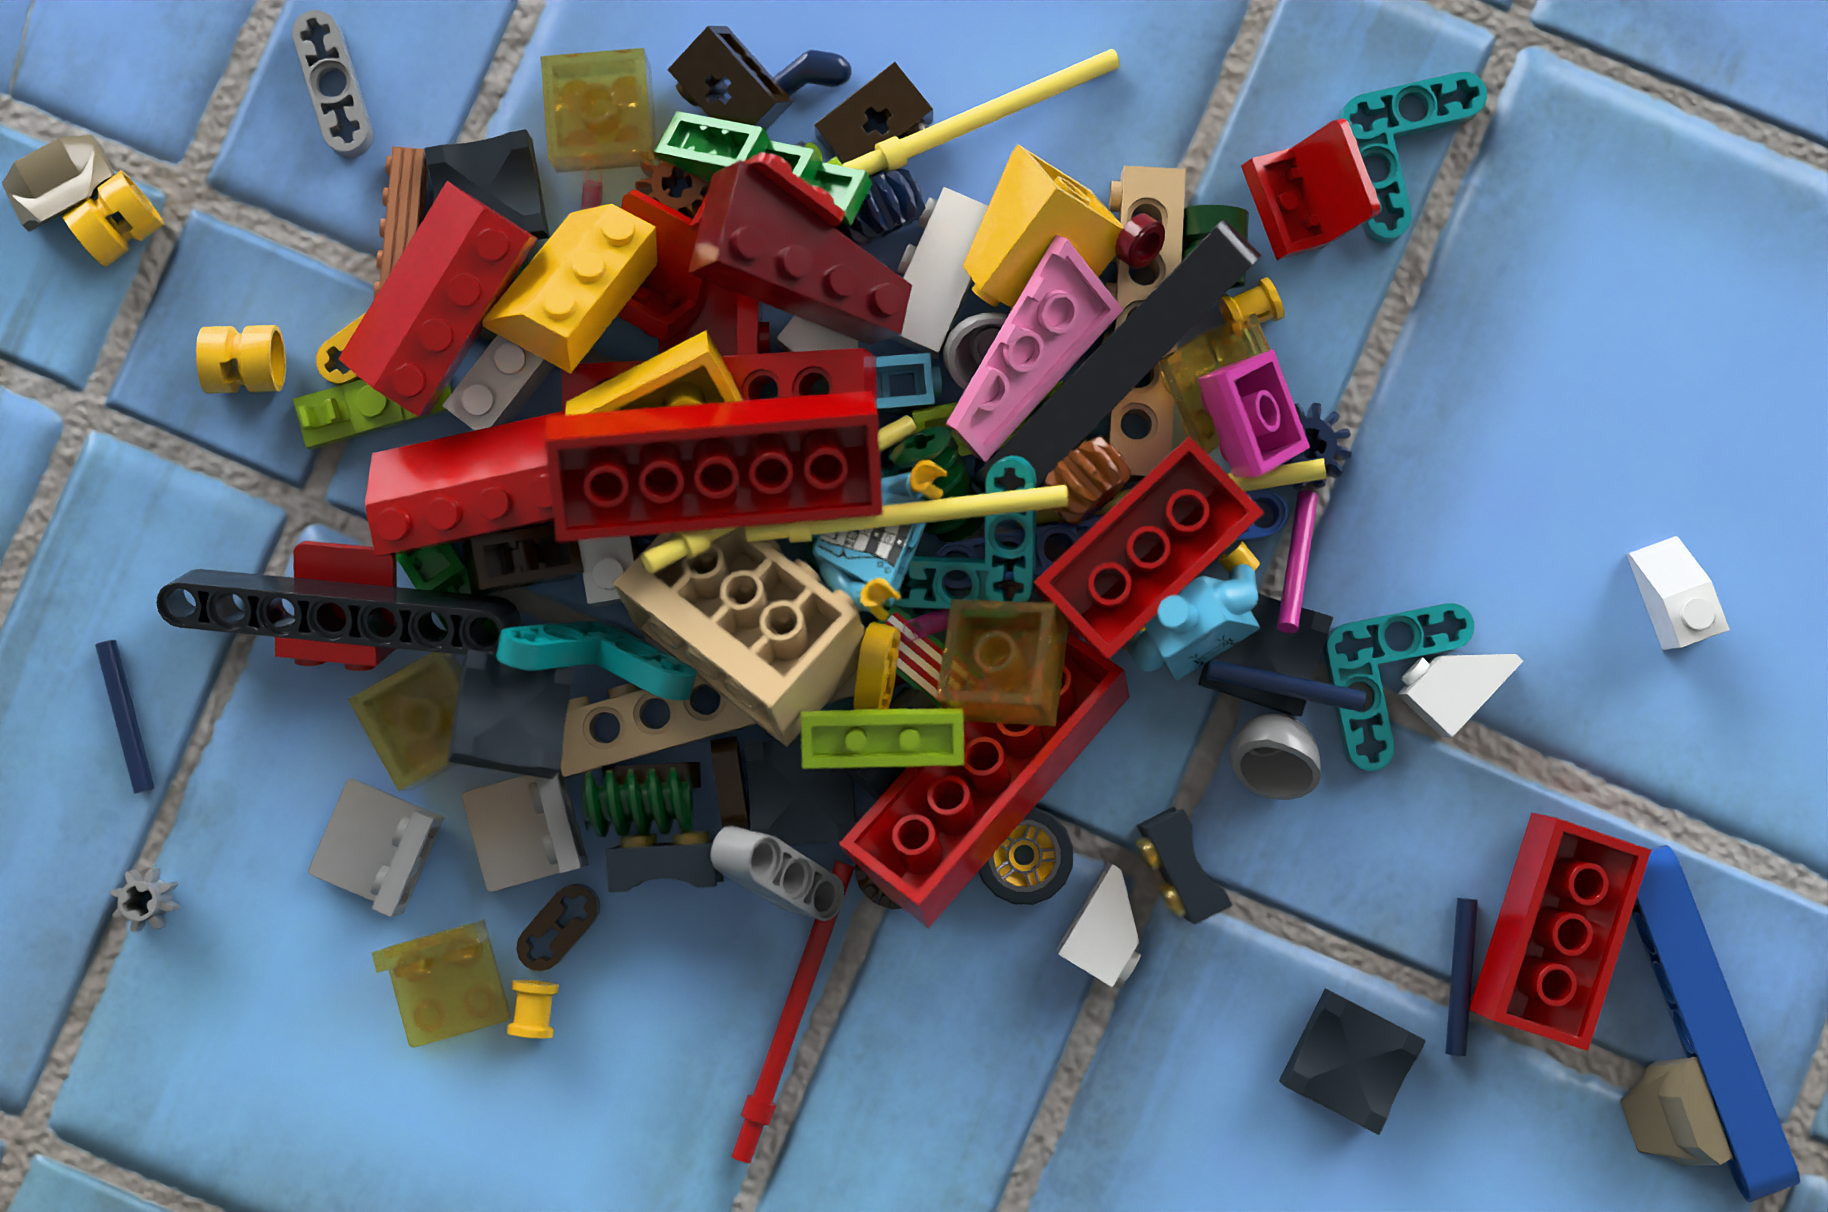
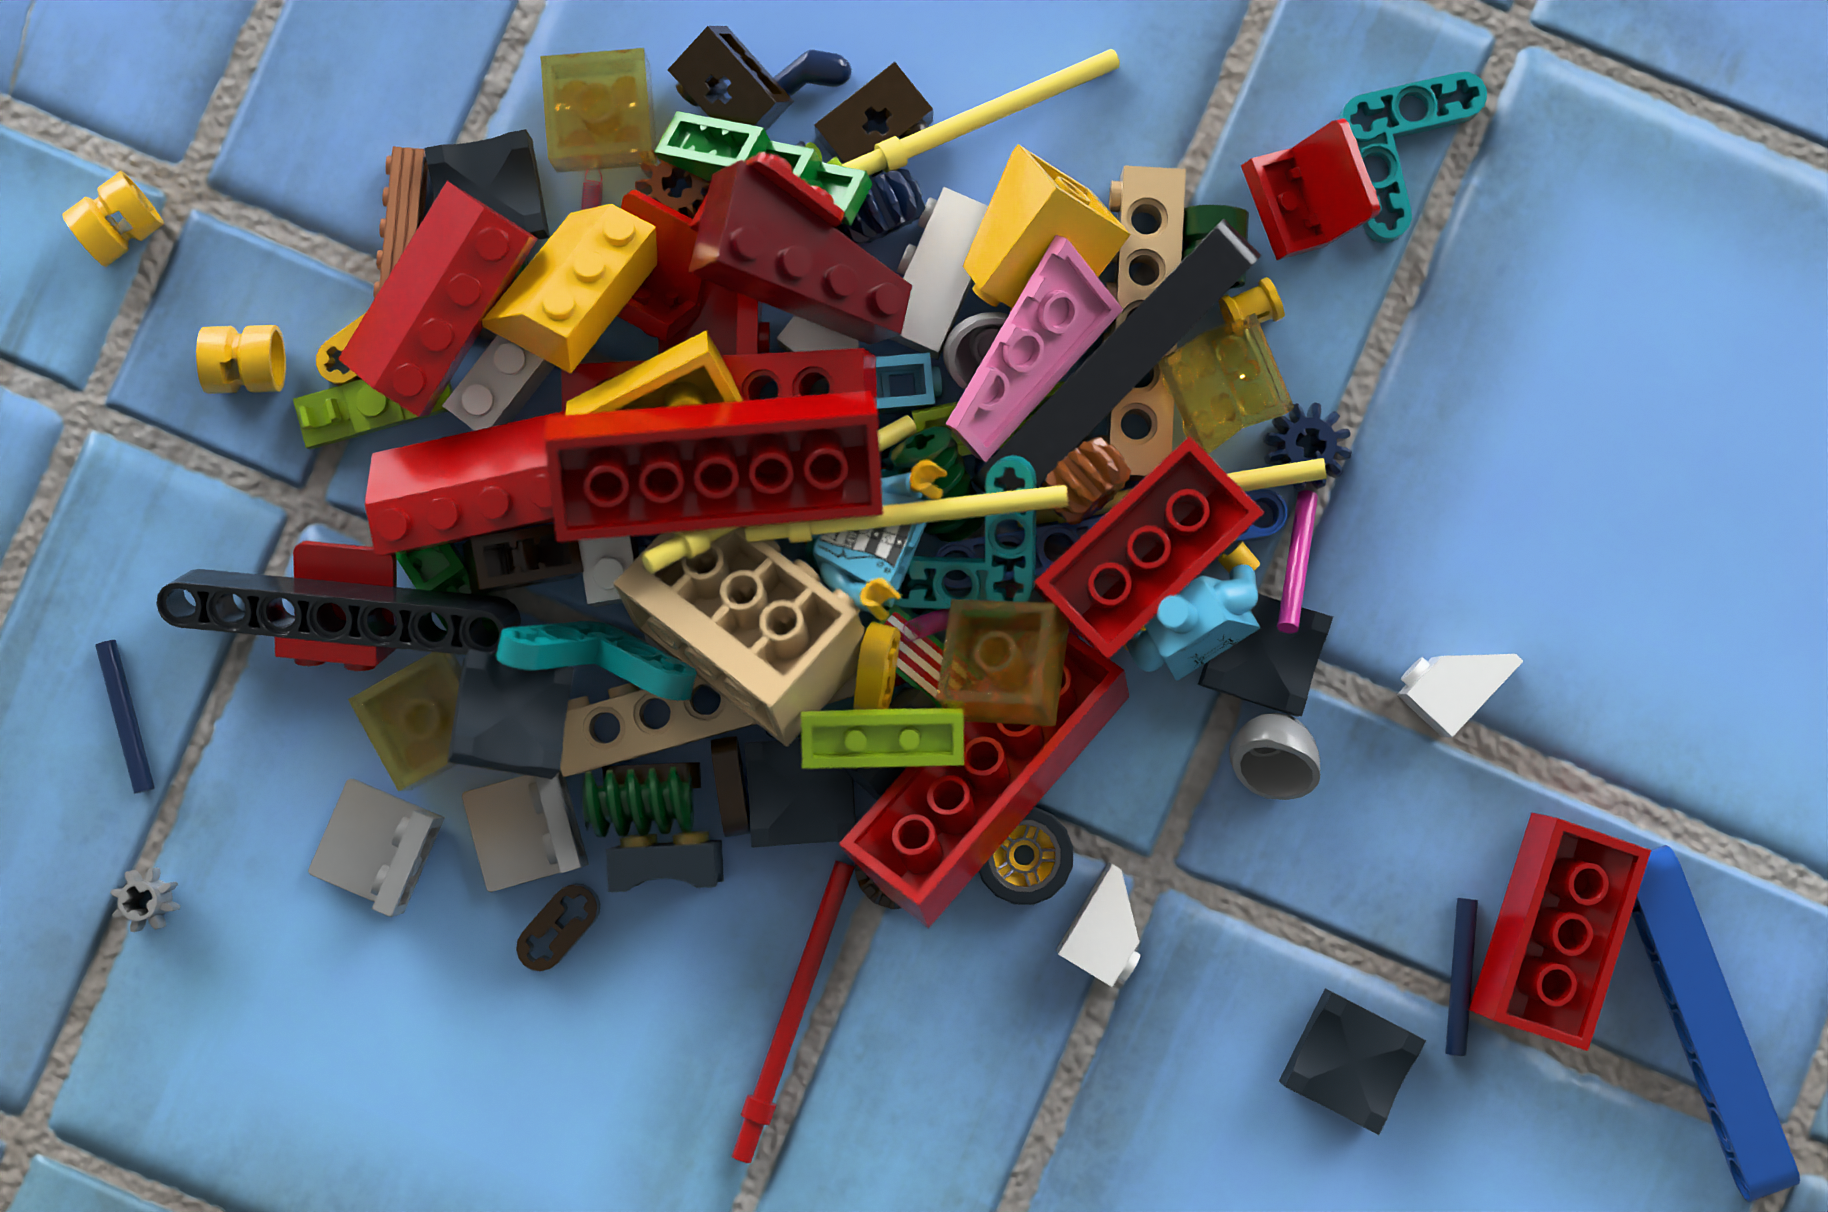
(56, 178): dark tan slope -> none
(334, 45): light grey beam -> none
(445, 983): clear yellow bracket -> none
(532, 1008): yellow bush -> none
(777, 873): light grey beam -> none
(1140, 241): dark red tile -> none
(1169, 847): black brick -> none
(1253, 414): dark pink slope -> none
(1286, 685): dark blue bar -> none
(1366, 670): teal beam -> none
(1675, 1115): dark tan slope -> none
(1677, 594): white slope -> none

